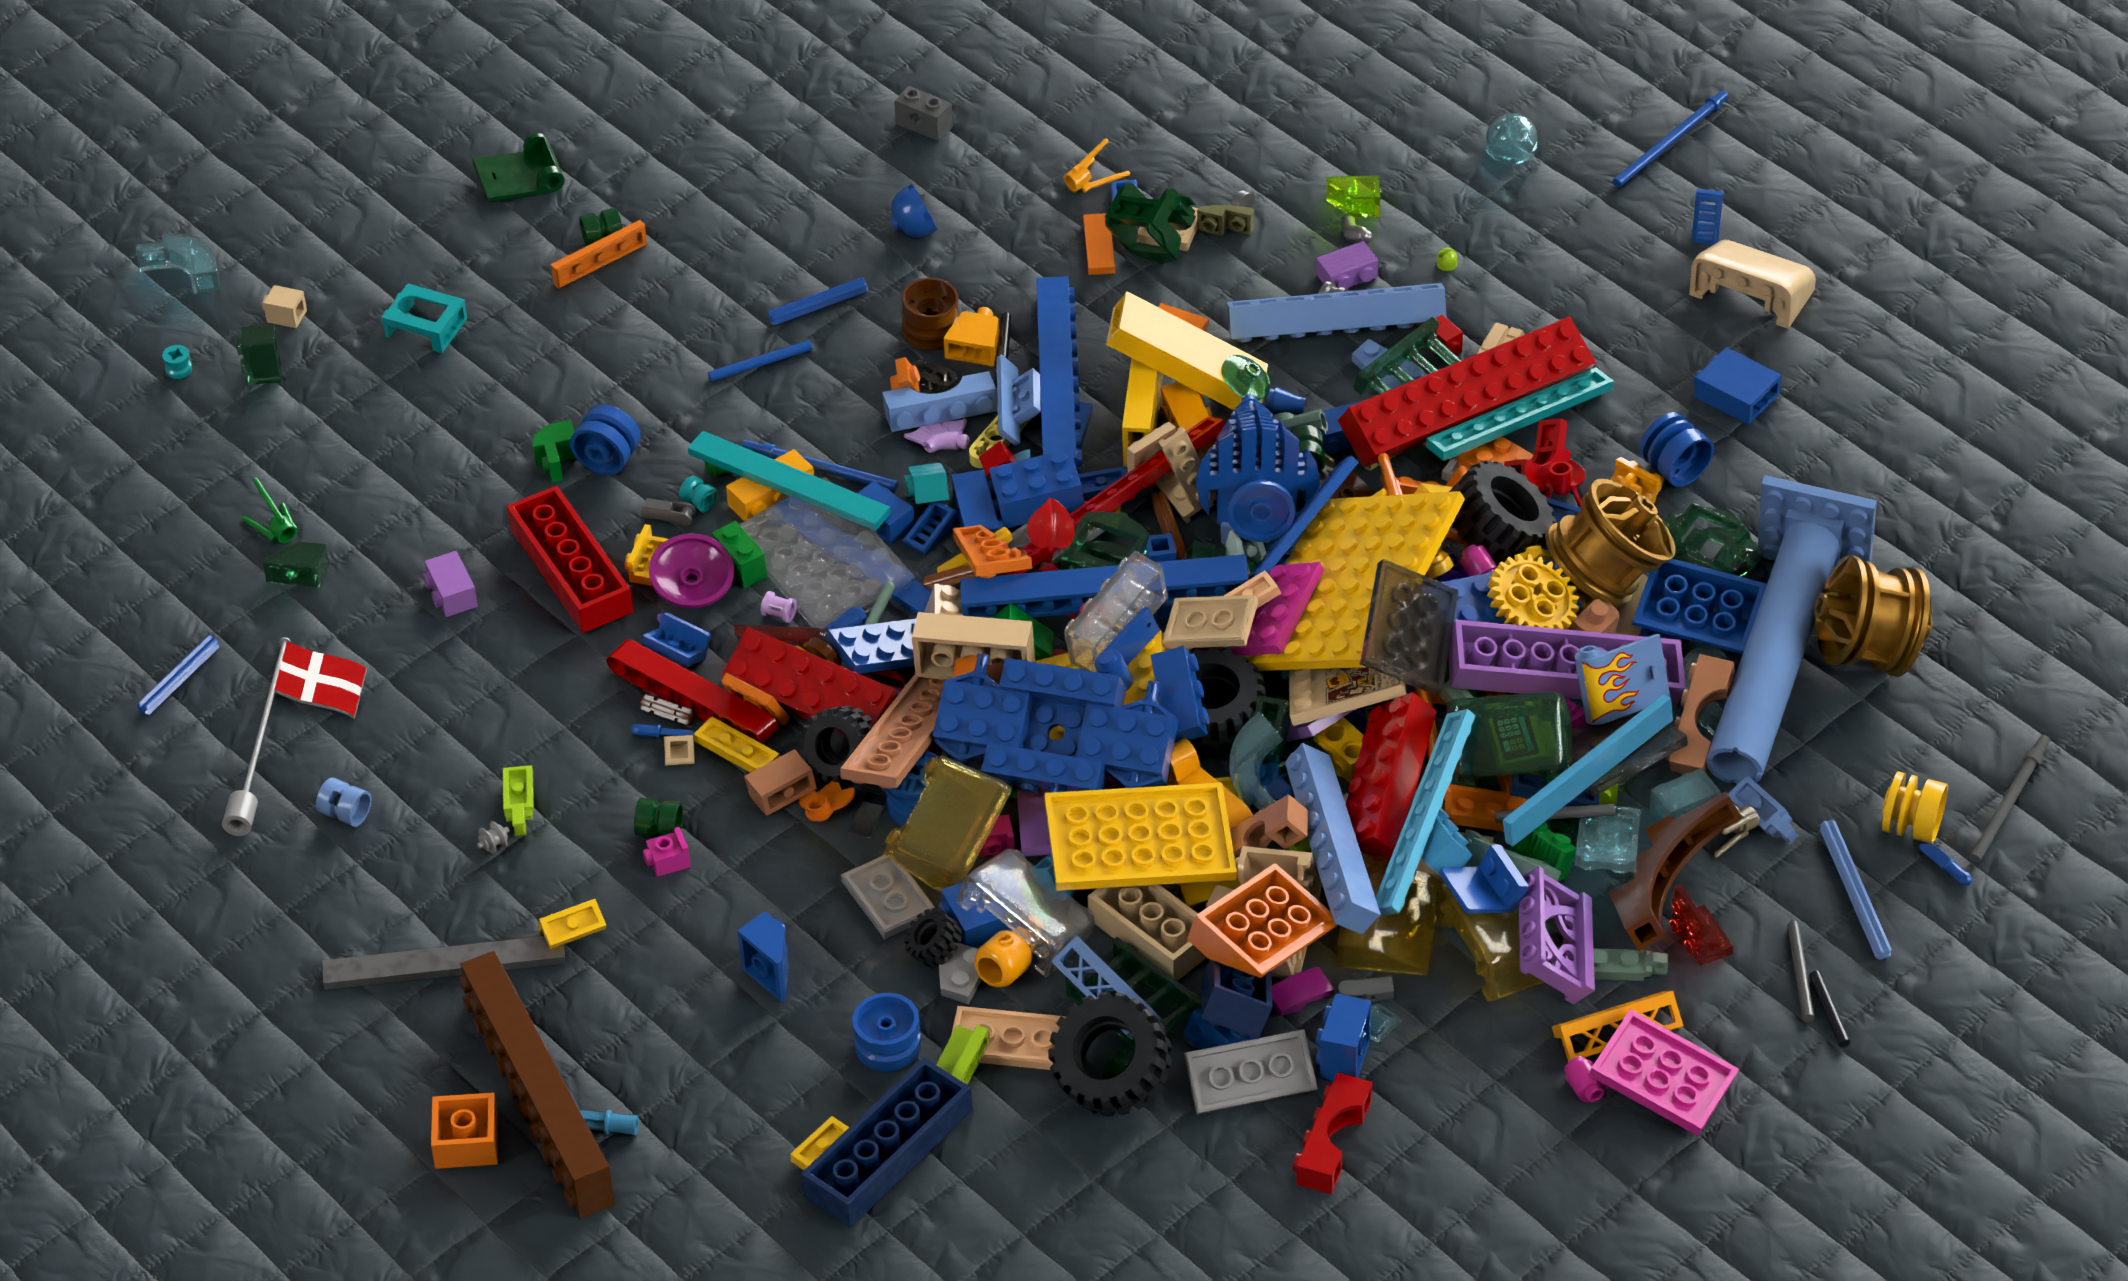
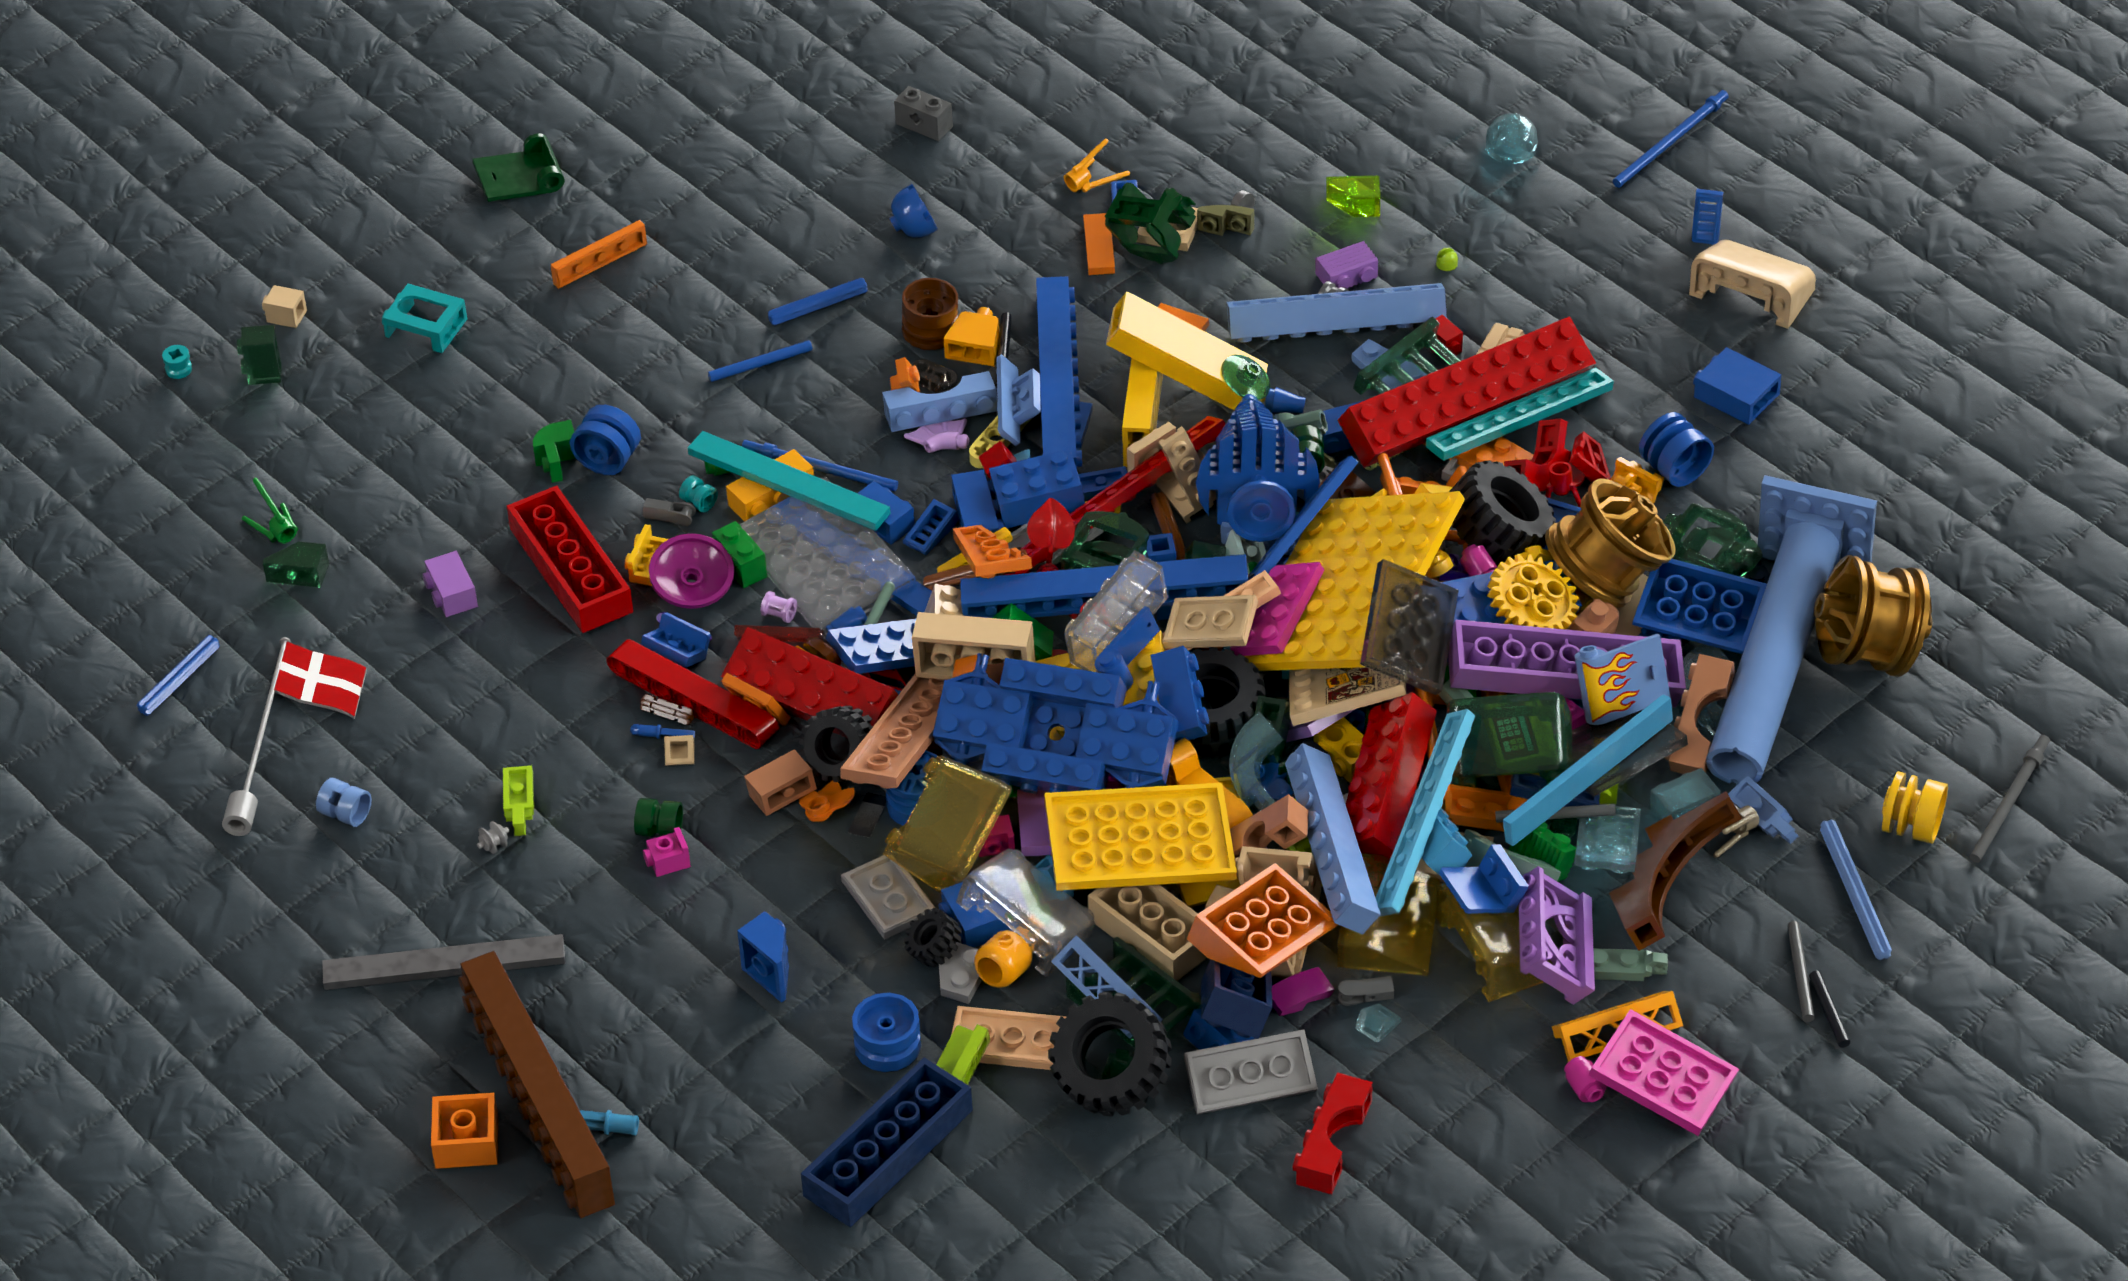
(184, 254): clear light blue arch -> none
(571, 923): yellow panel -> none
(597, 227): dark green wheel -> none
(734, 745): yellow plate -> none
(817, 1142): yellow plate -> none
(927, 483): teal brick -> none
(1184, 408): light orange brick -> none
(1344, 1037): blue brick -> none
(1355, 233): flat silver arm -> none
(1589, 458): none -> red wing
(1698, 929): clear red bracket -> none
(1948, 864): blue piece -> none

